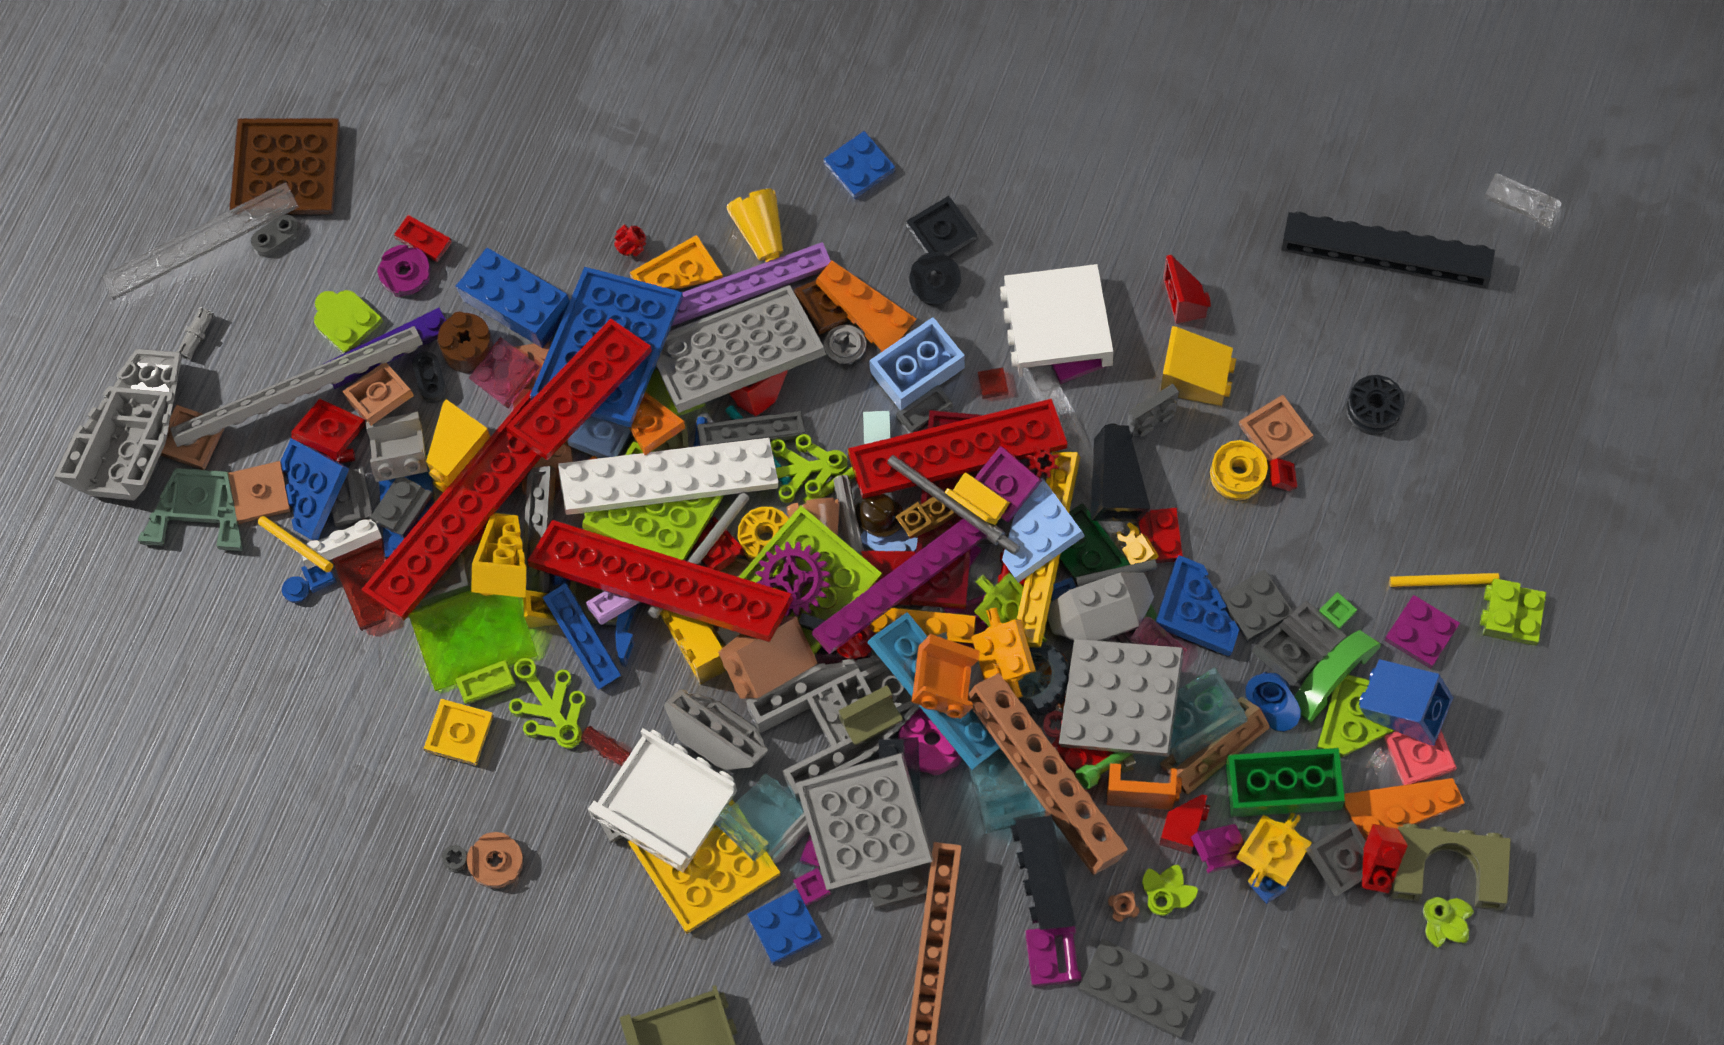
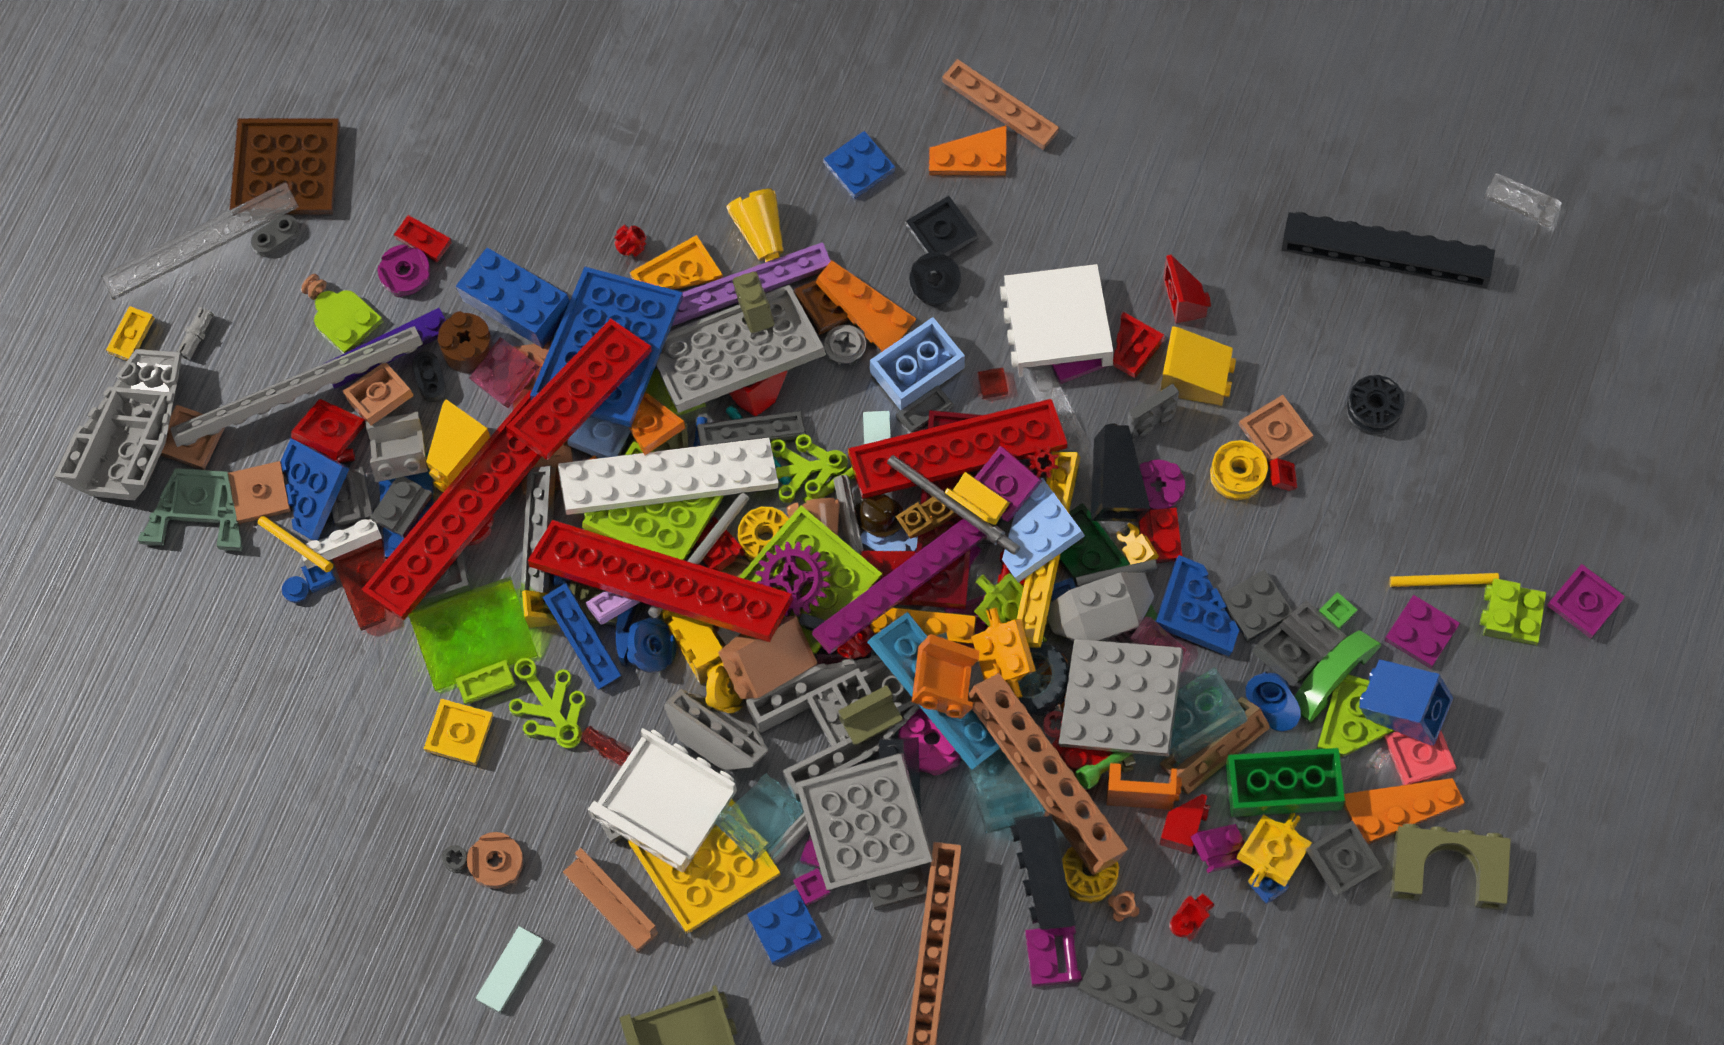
(130, 333): none -> yellow plate
(313, 286): none -> nougat bush
(500, 559): yellow wedge -> none
(509, 969): none -> light aqua tile
(610, 901): none -> nougat fence
(638, 645): none -> blue plate
(718, 693): none -> yellow plate
(753, 302): none -> olive brick
(972, 155): none -> orange wing
(1000, 104): none -> nougat plate
(1084, 887): none -> yellow wheel
(1135, 345): none -> red wing
(1168, 887): lime plate -> none
(1169, 475): none -> magenta plate
(1191, 916): none -> red hips
(1382, 857): red slope -> none
(1450, 923): lime plate -> none
(1586, 601): none -> magenta plate

